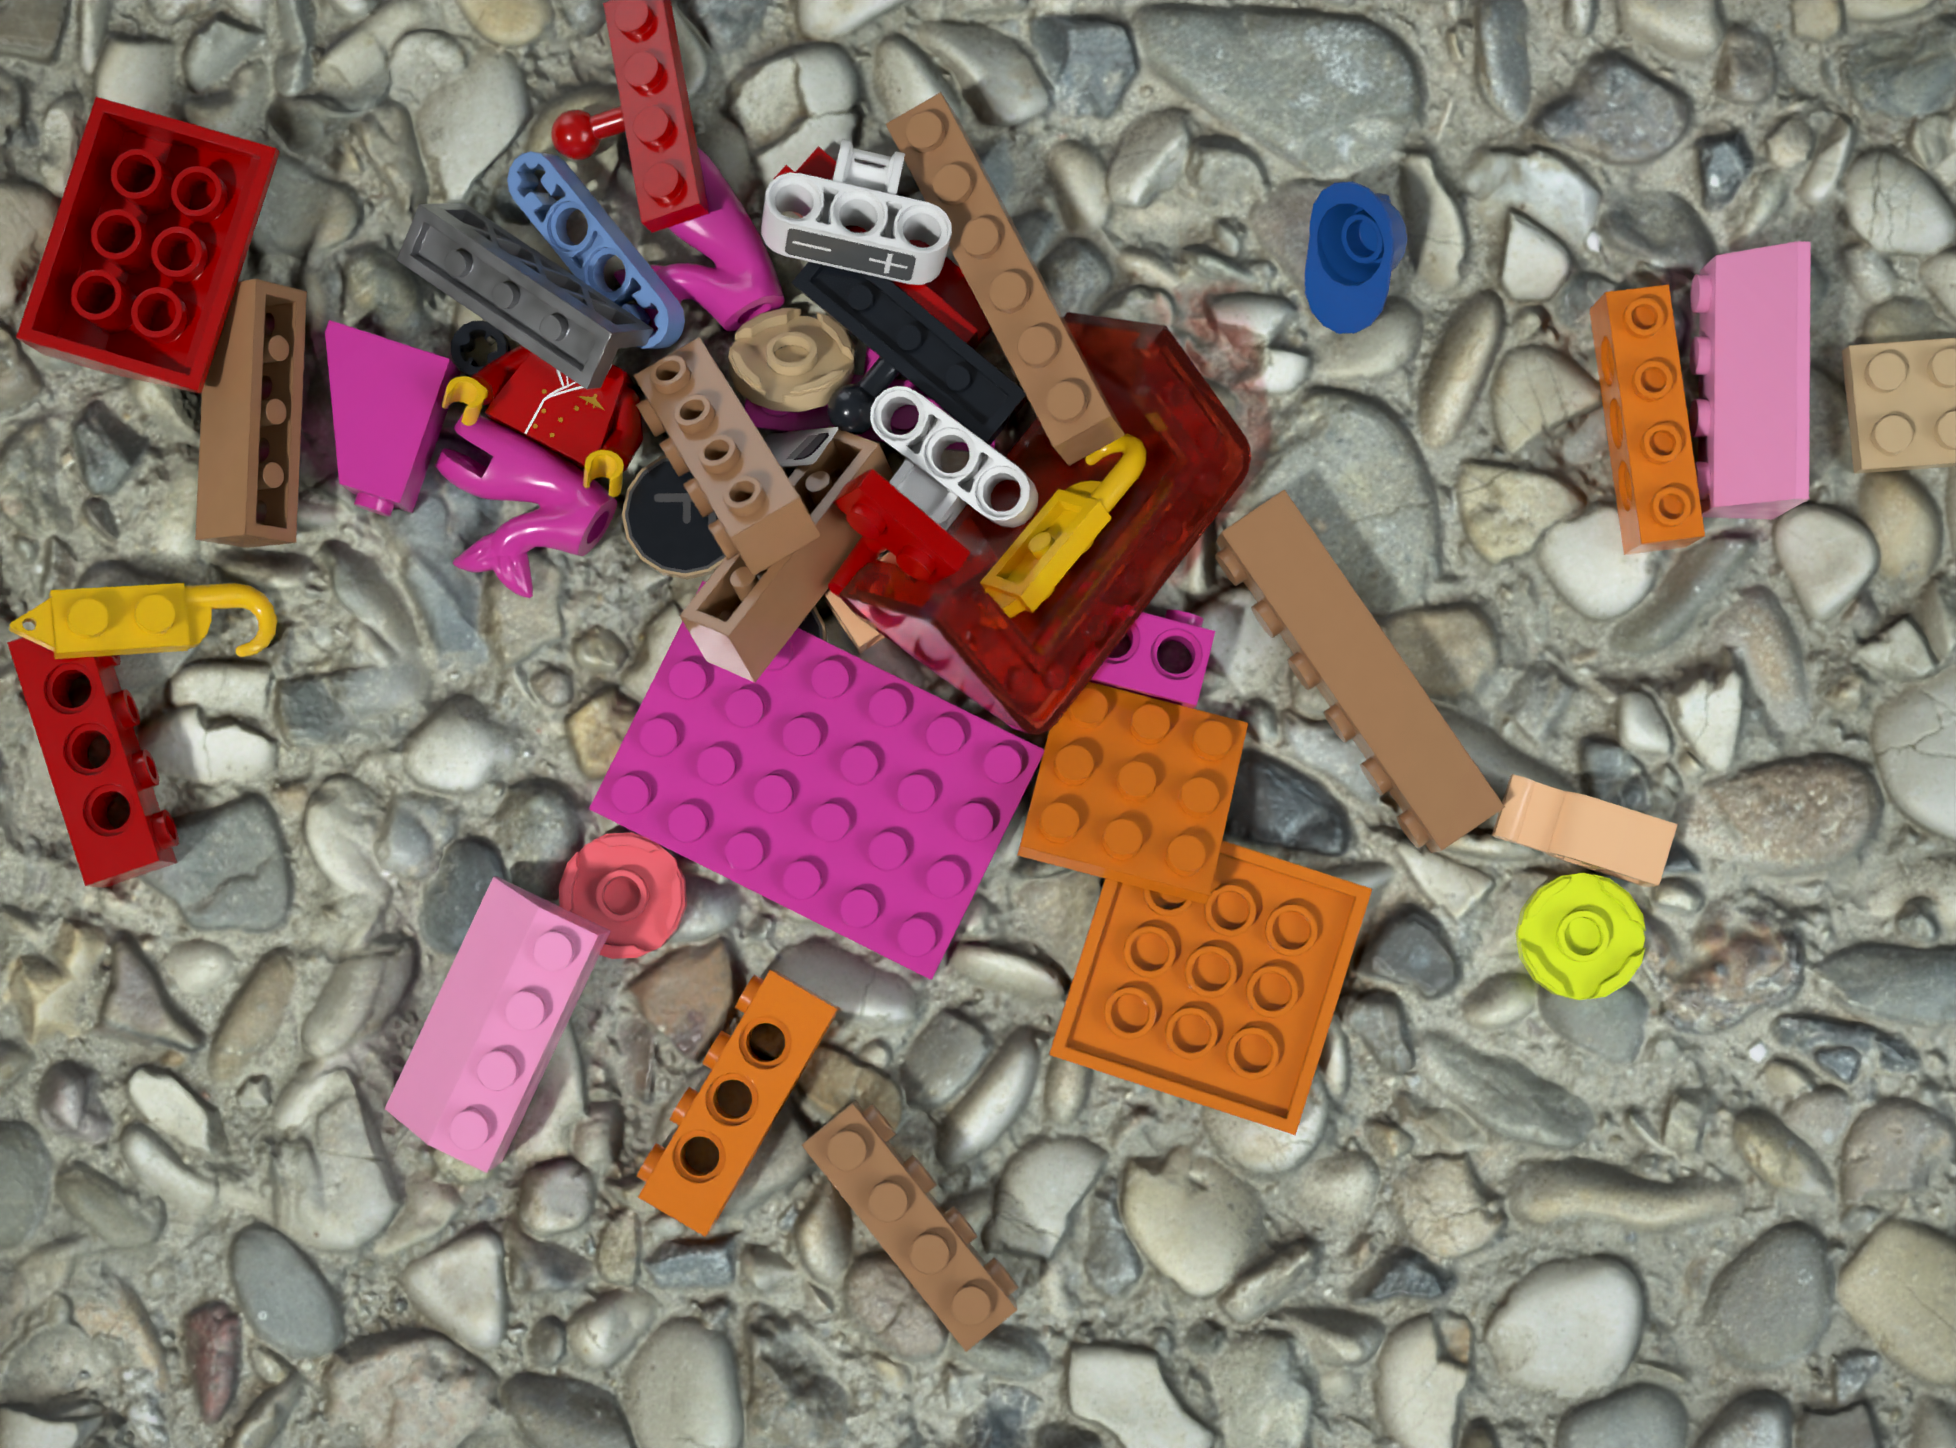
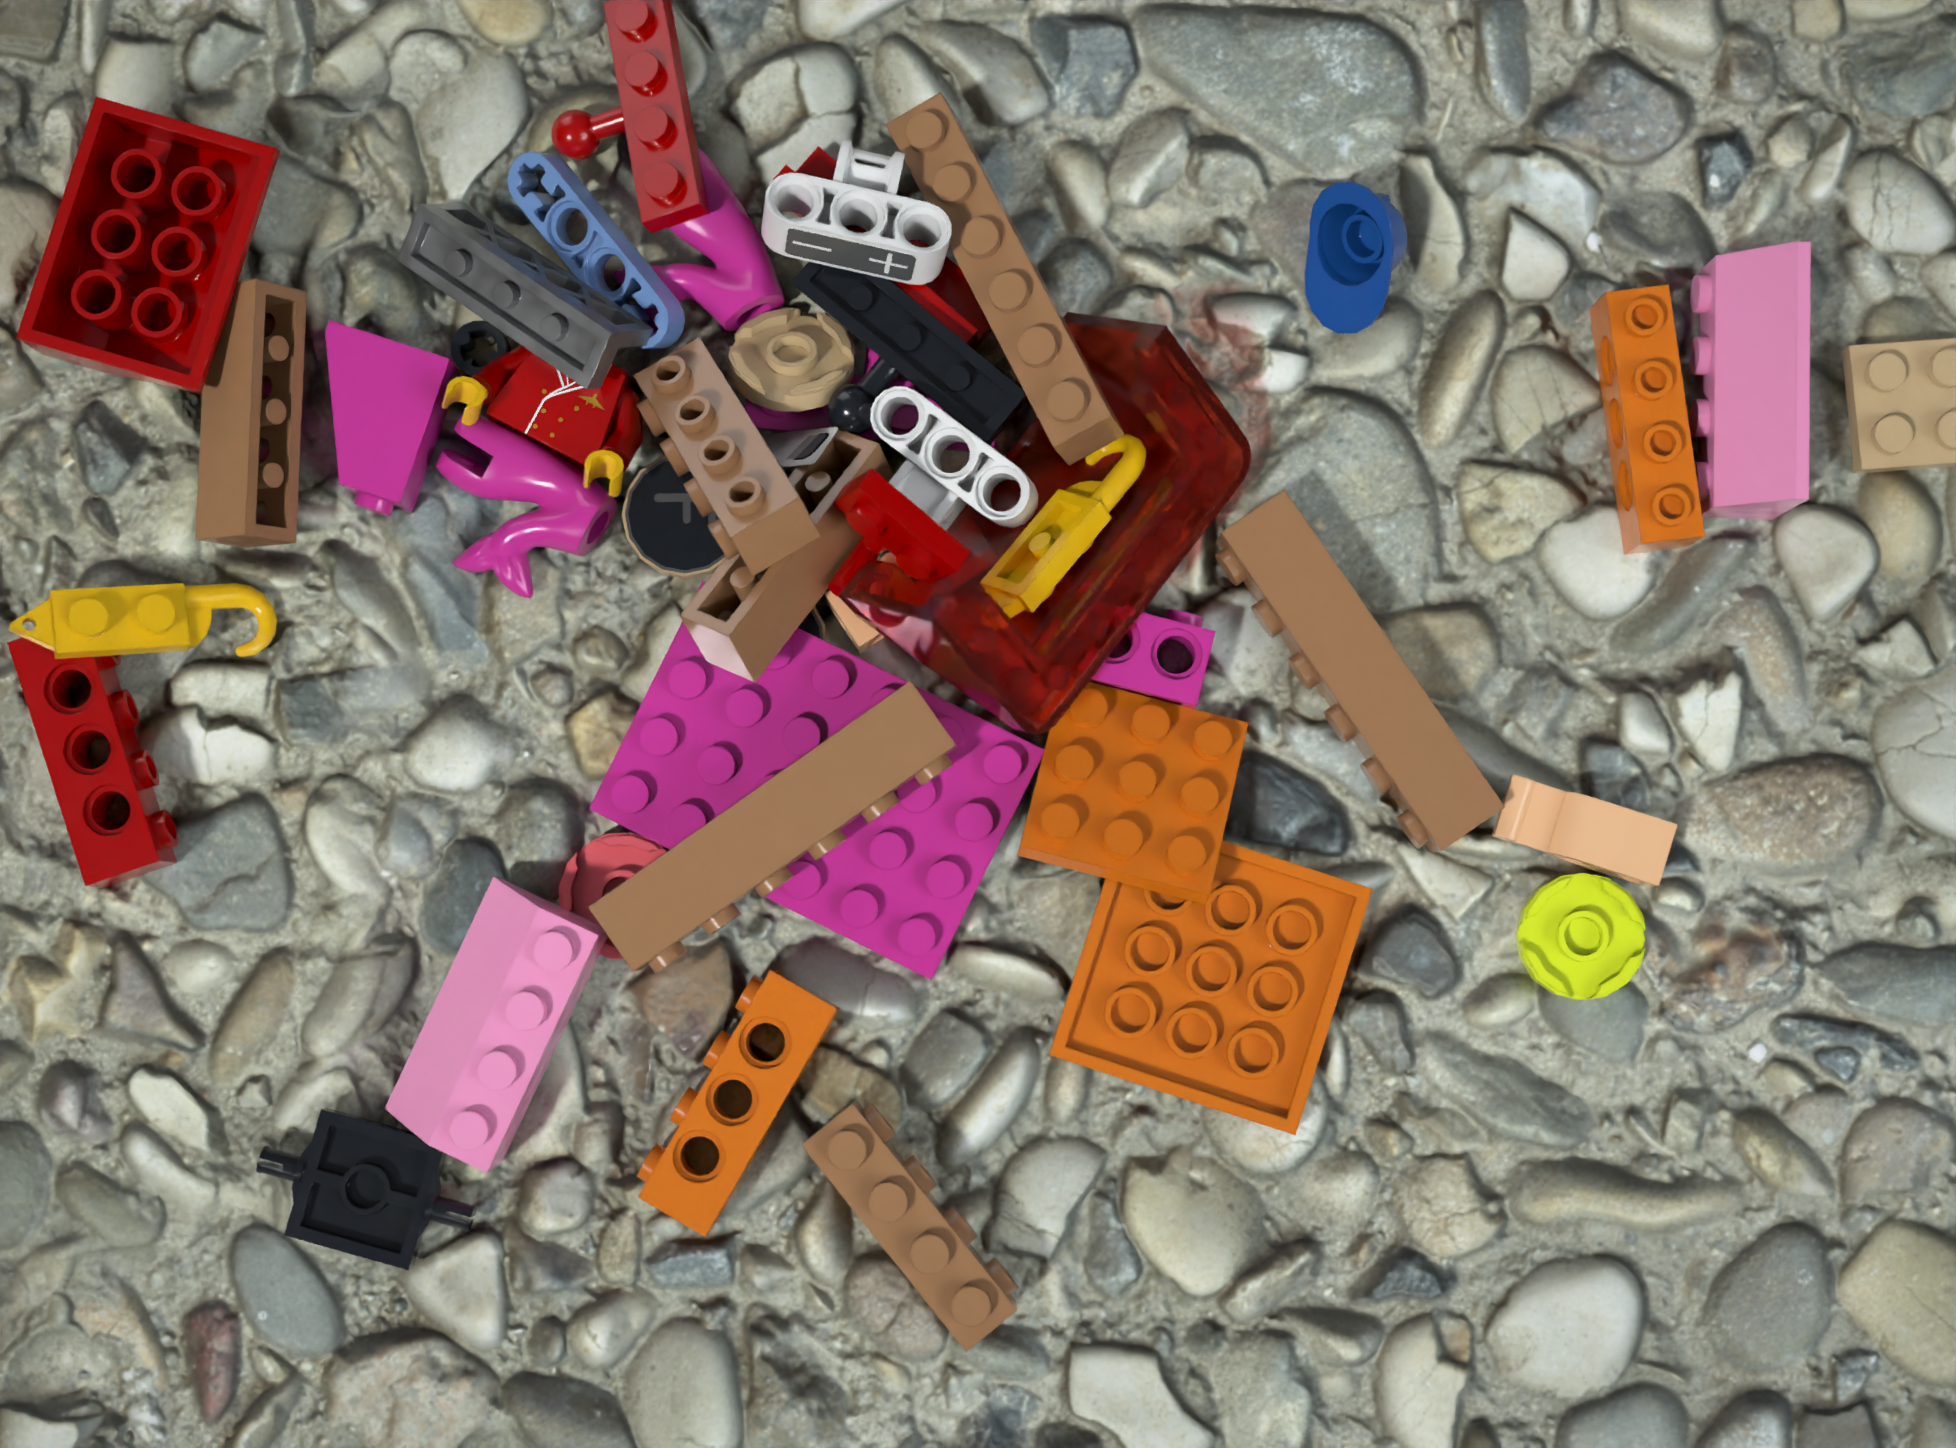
(365, 1189): none -> black plate
(773, 828): none -> medium nougat brick

